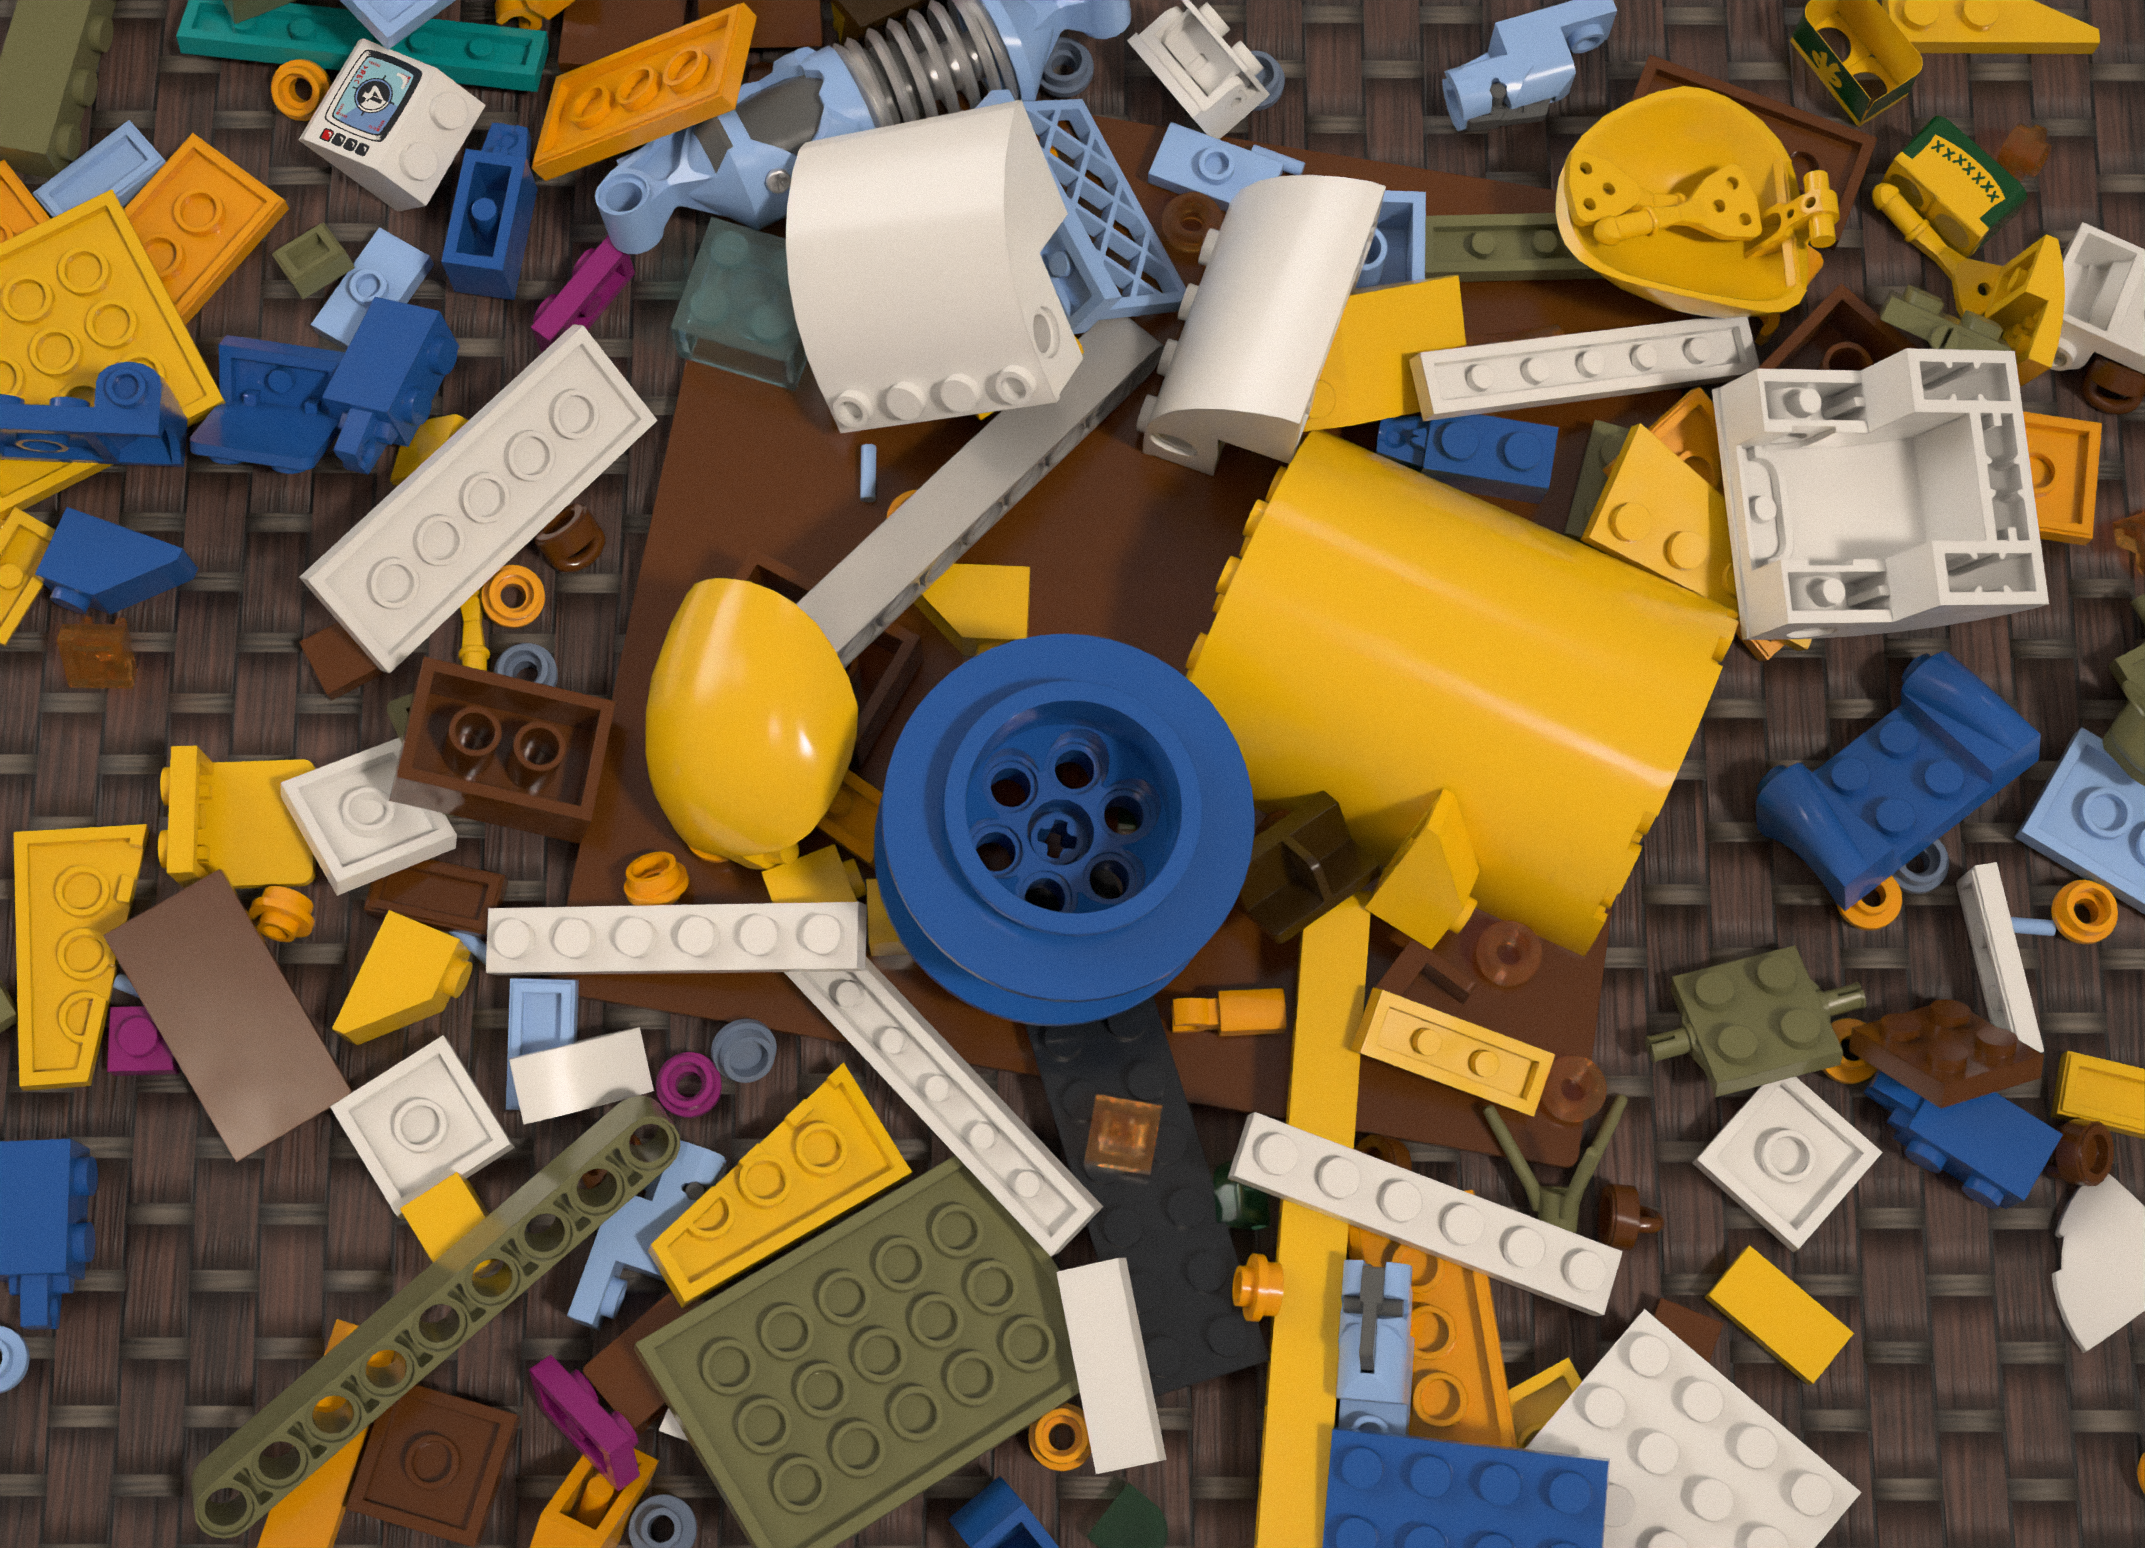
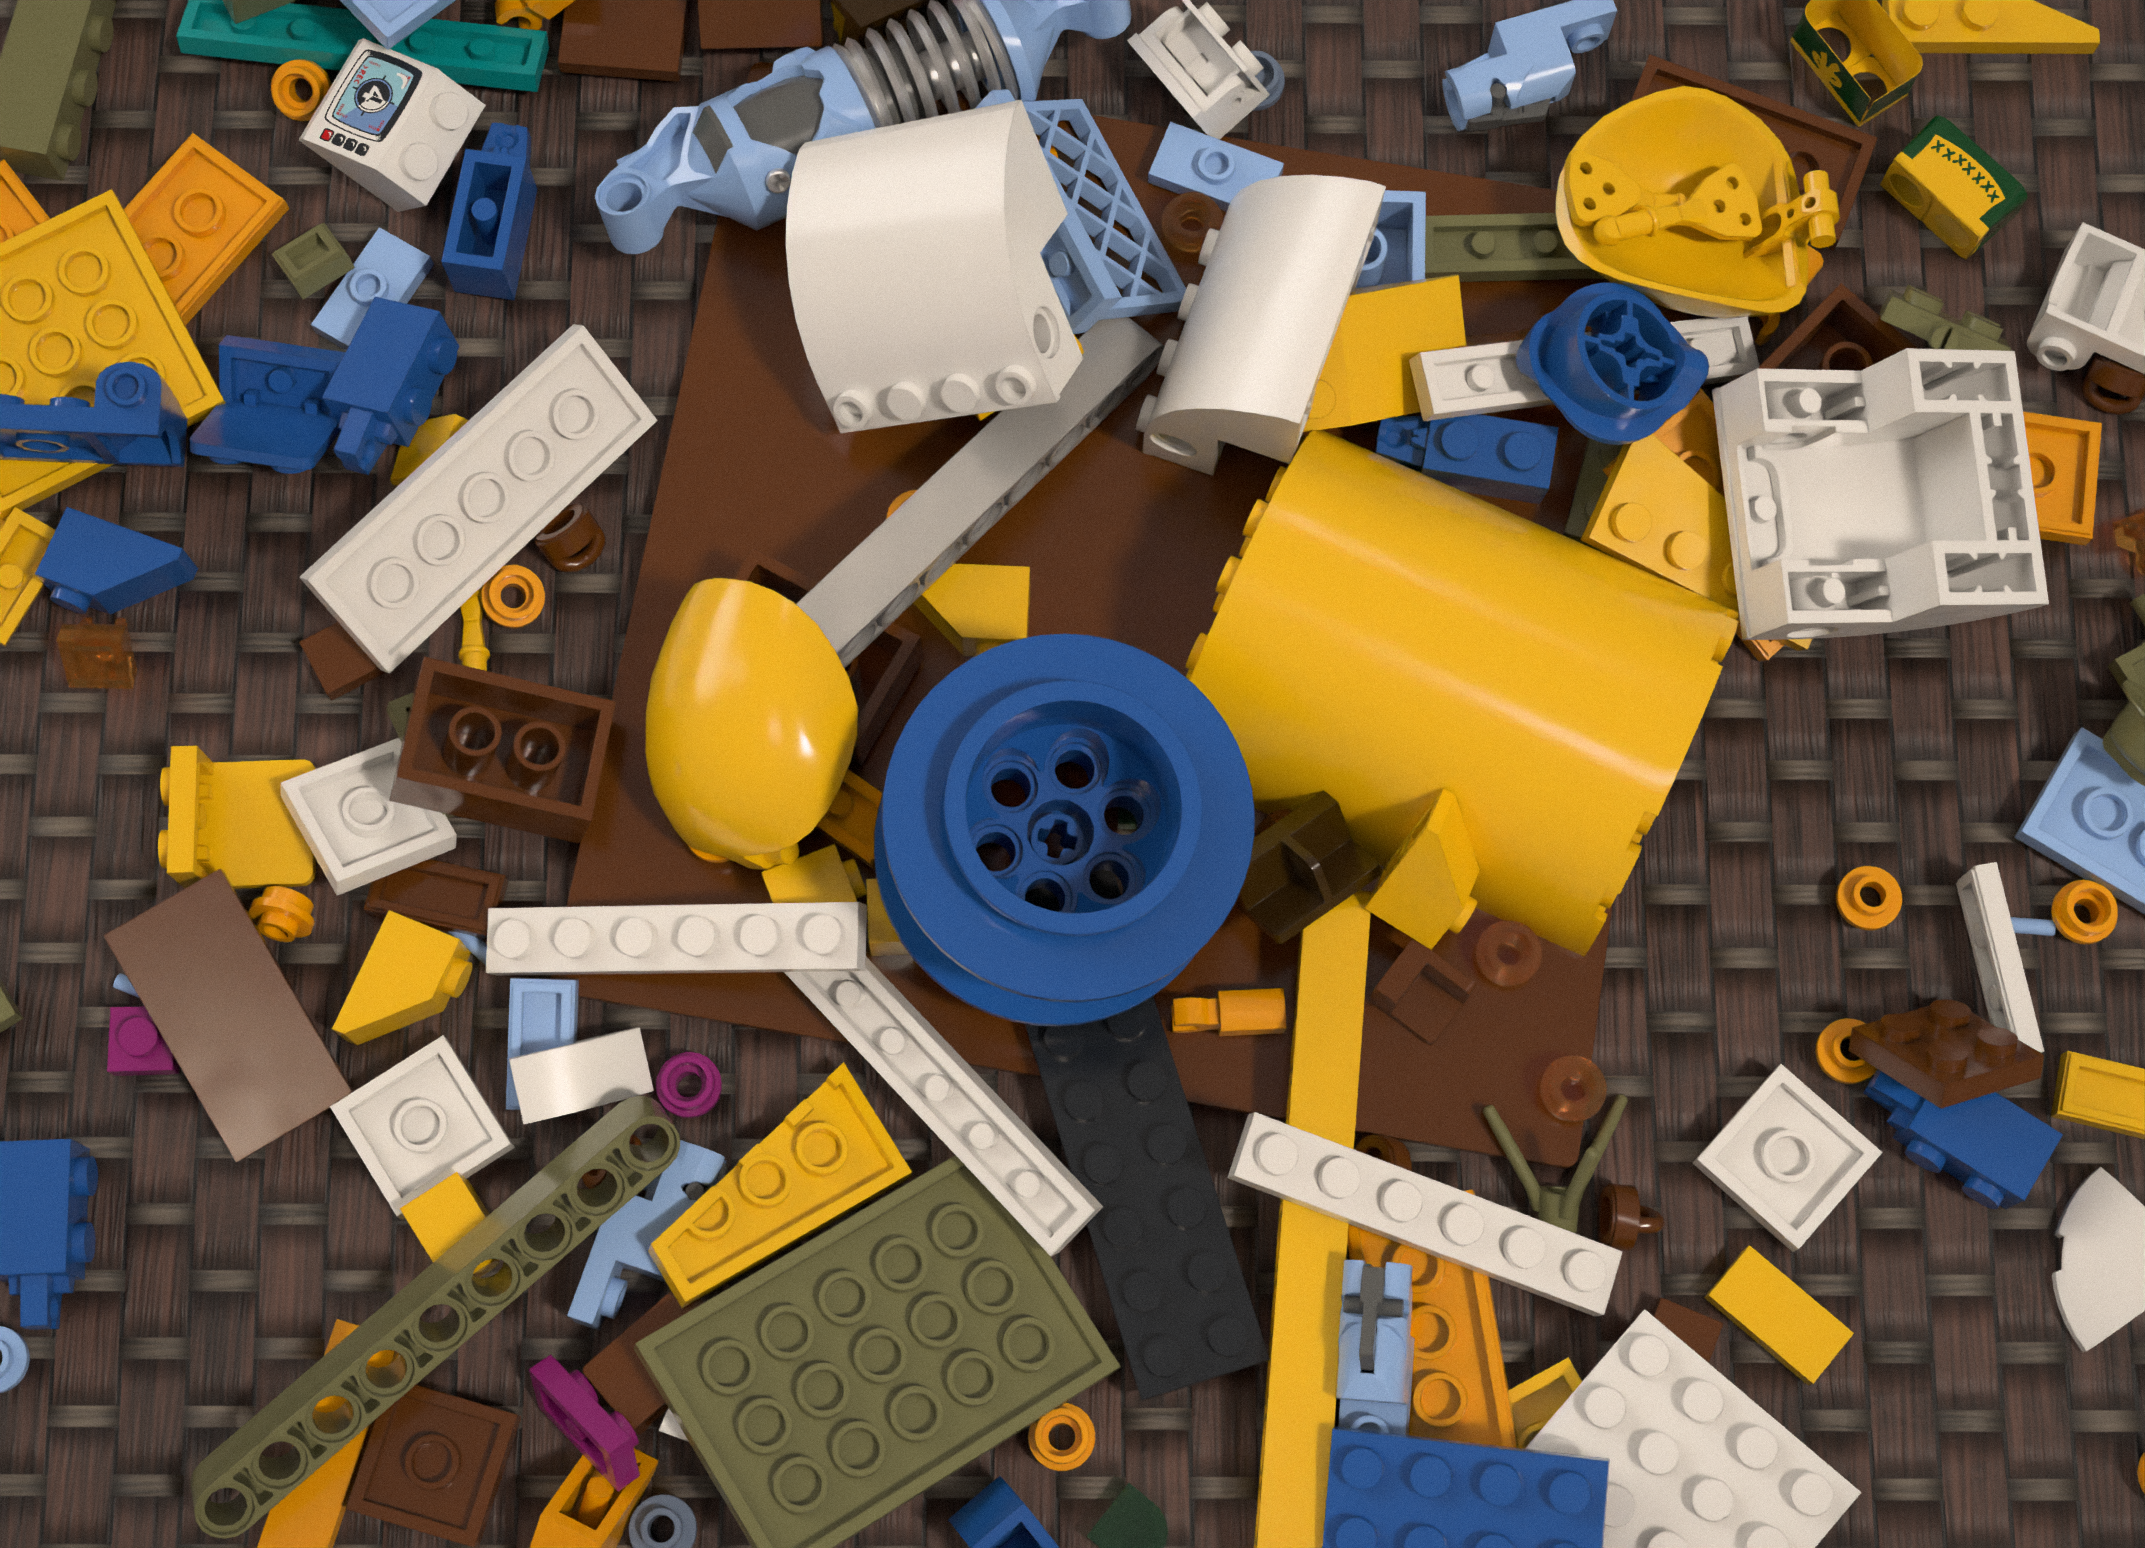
(66, 898): yellow wing -> none
(118, 162): light blue tile -> none
(525, 656): sand blue plate -> none
(593, 286): magenta plate -> none
(645, 92): light orange tile -> none
(655, 879): light orange plate -> none
(741, 307): clear light blue brick -> none
(744, 1050): sand blue plate -> none
(868, 473): light blue piece -> none
(1070, 53): sand blue plate -> none
(1111, 1365): white tile -> none
(1123, 1134): clear orange tile -> none
(1238, 1203): clear green tile -> none
(1258, 1287): light orange plate -> none
(1291, 165): light blue piece -> none
(1452, 1051): yellow plate -> none
(1597, 374): none -> blue piece
(1755, 1021): olive plate -> none
(1899, 780): blue piece -> none
(1935, 870): sand blue plate -> none
(1963, 272): yellow piece -> none
(2025, 151): clear orange plate -> none
(2031, 306): yellow slope -> none
(2082, 1154): reddish brown tile -> none

